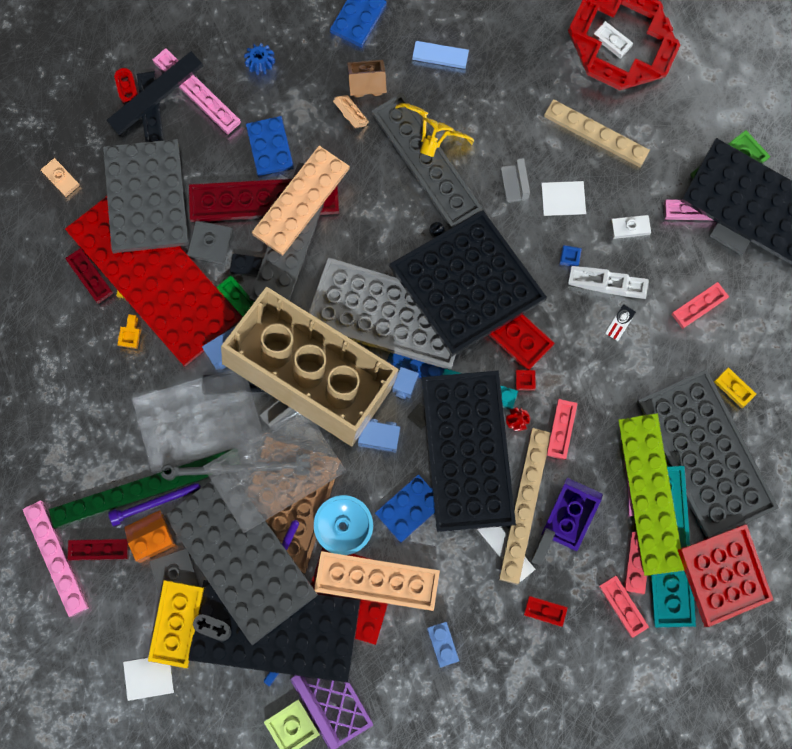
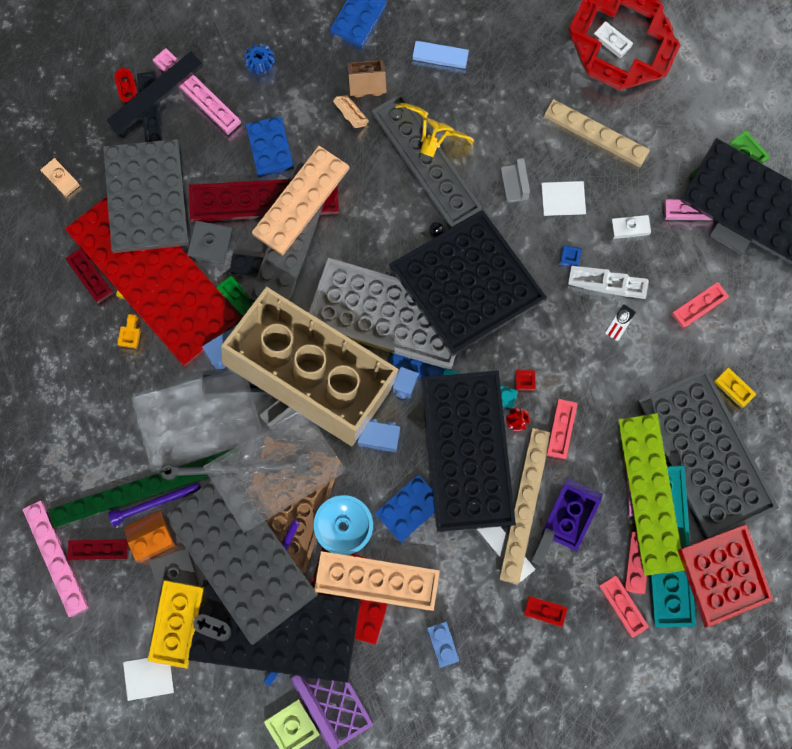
(523, 341): red plate -> none

